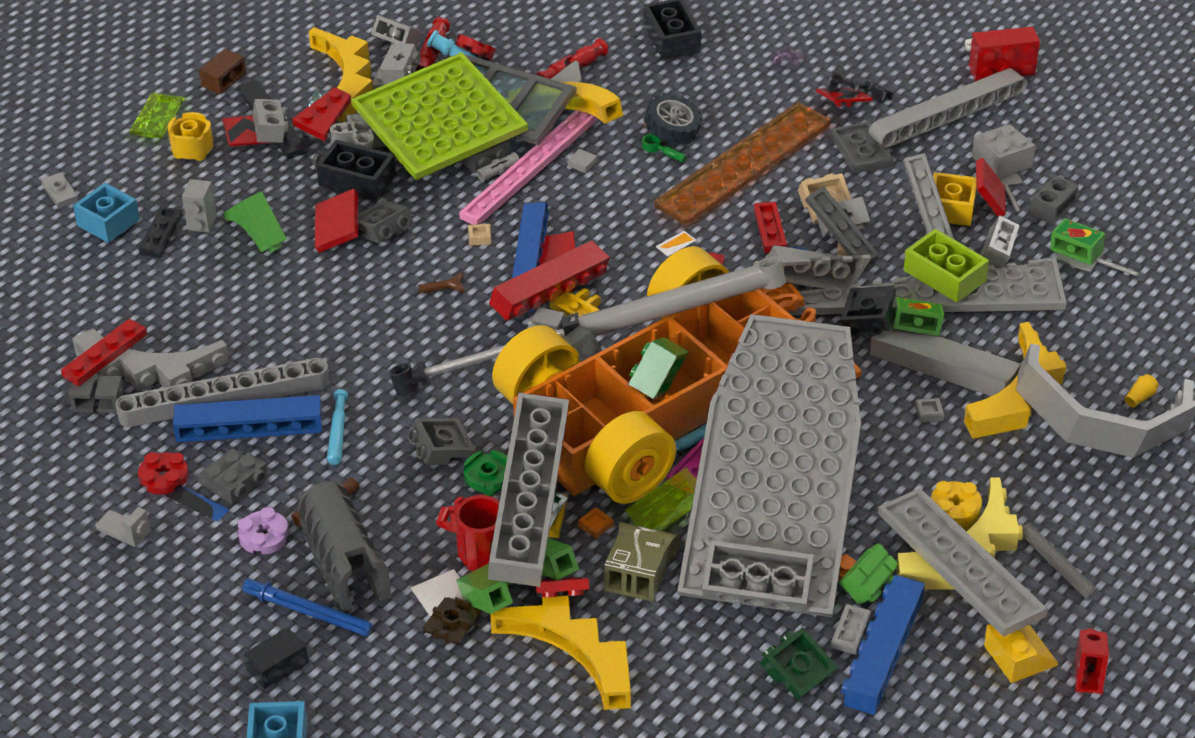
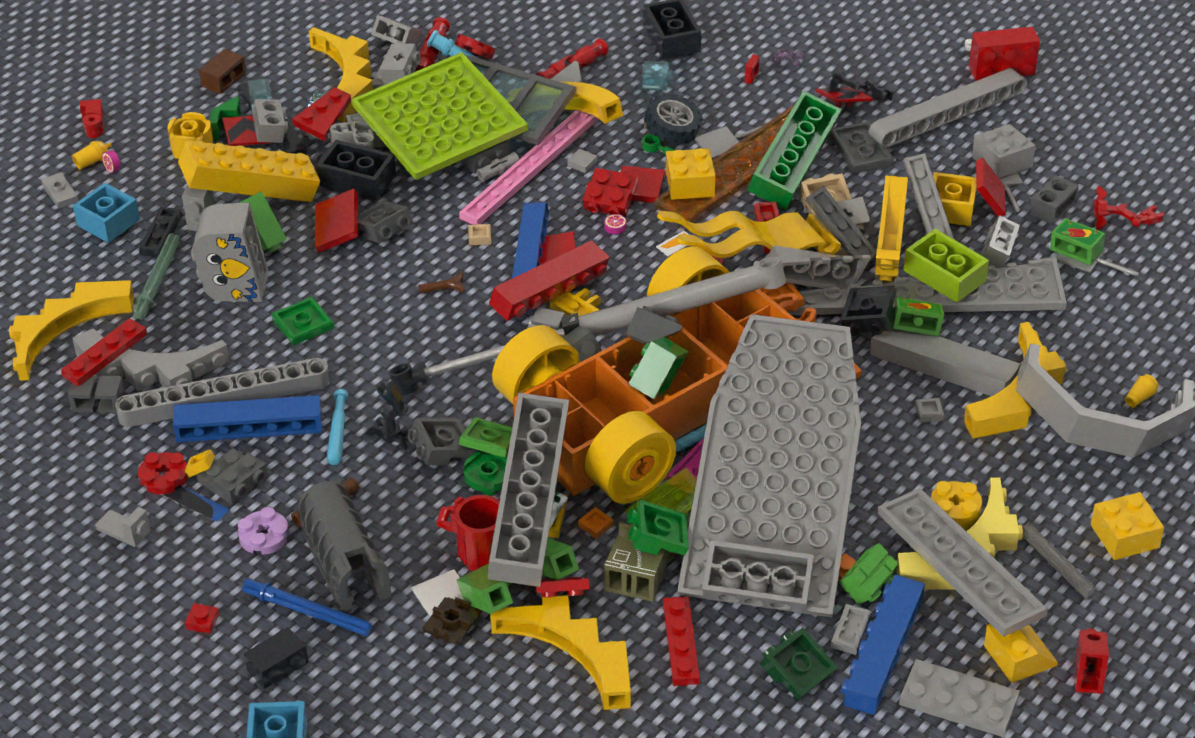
(87, 302): none -> yellow arch
(90, 154): none -> yellow piece
(92, 117): none -> red leg
(111, 161): none -> dark pink tile
(145, 299): none -> sand green axle
(156, 115): clear neon green piece -> none
(199, 463): none -> yellow tile
(202, 618): none -> red plate
(228, 109): none -> green slope
(230, 254): none -> light grey brick
(248, 171): none -> yellow brick
(259, 90): none -> clear light blue brick
(302, 321): none -> green tile
(390, 430): none -> black piece
(487, 437): none -> bright green tile
(609, 192): none -> red plate
(615, 224): none -> dark pink tile
(648, 184): none -> red tile
(648, 326): none -> dark grey slope
(656, 76): none -> clear light blue brick
(657, 528): none -> green plate
(681, 641): none -> red plate
(690, 173): none -> yellow brick
(720, 140): none -> light grey piece
(752, 69): none -> red tile
(785, 230): none -> yellow flag
(794, 150): none -> green brick
(891, 228): none -> yellow arch
(959, 698): none -> light grey plate
(1102, 209): none -> red piece
(1127, 526): none -> yellow brick

